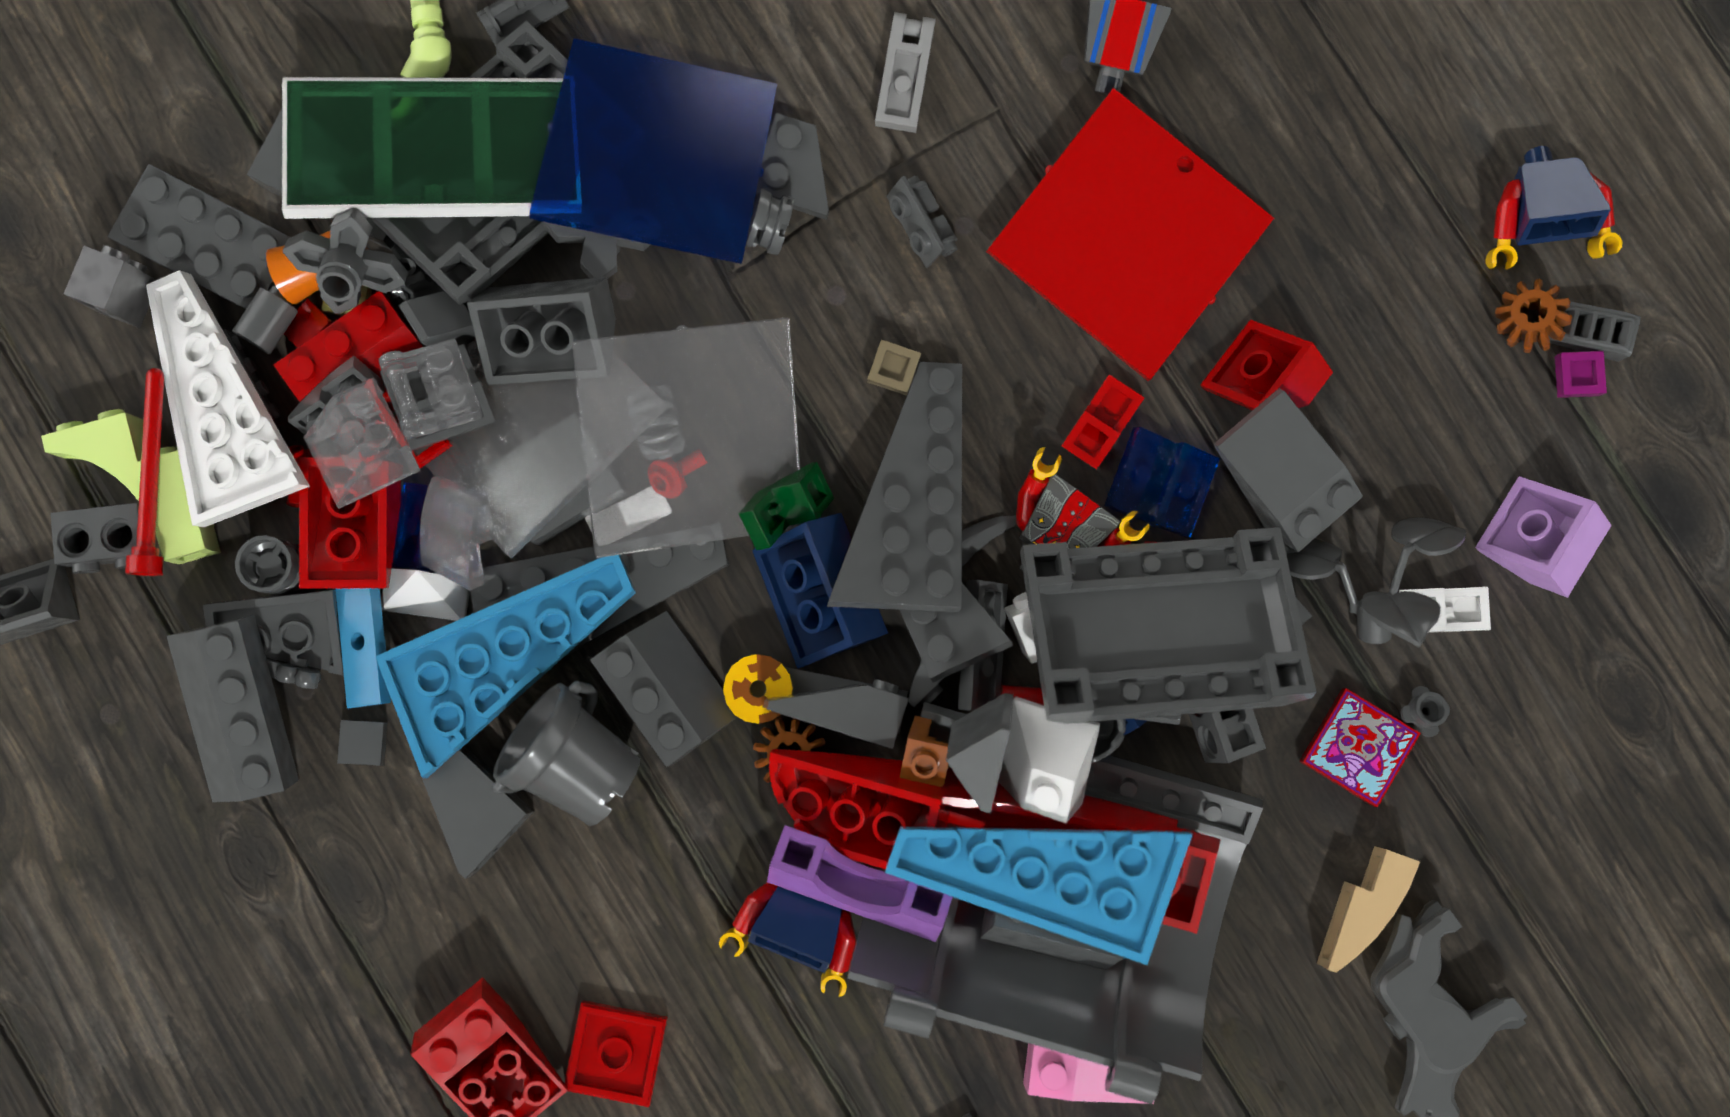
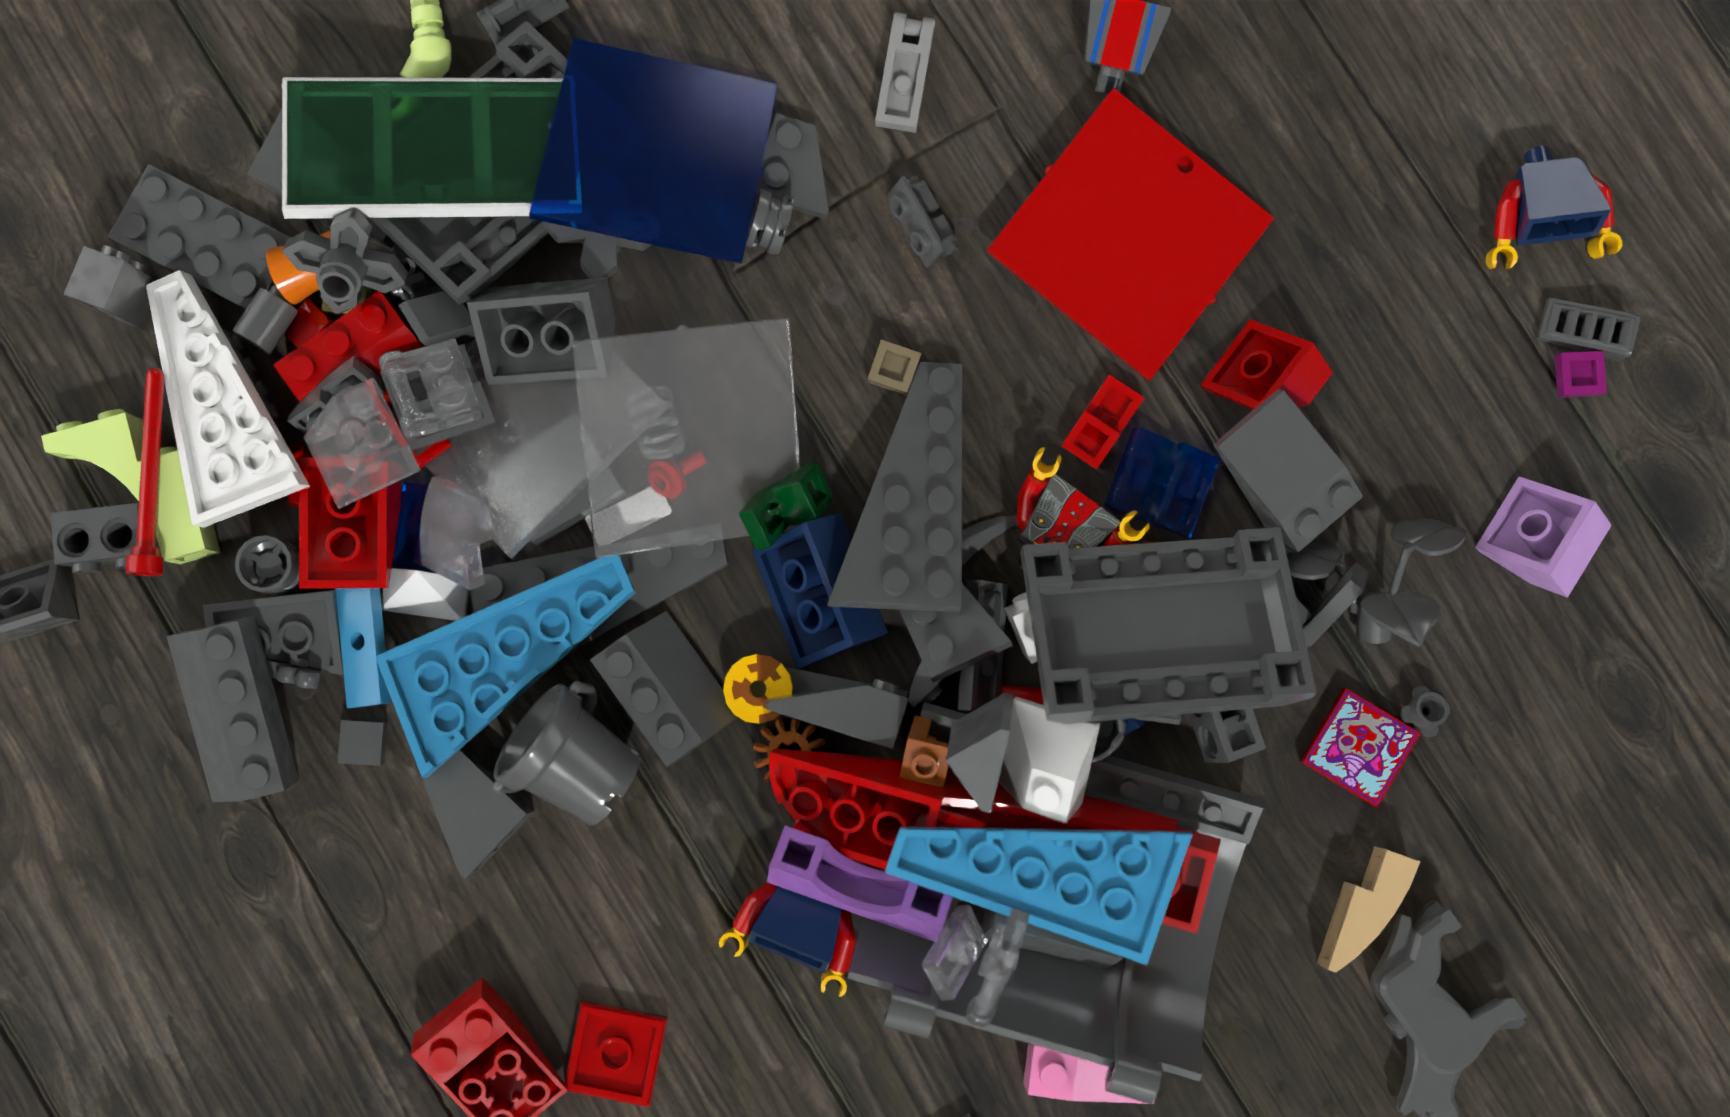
(954, 952): none -> clear plate
(997, 967): none -> clear plate
(1335, 603): none -> dark grey tile
(1460, 608): white slope -> none
(1550, 317): dark orange gear -> none

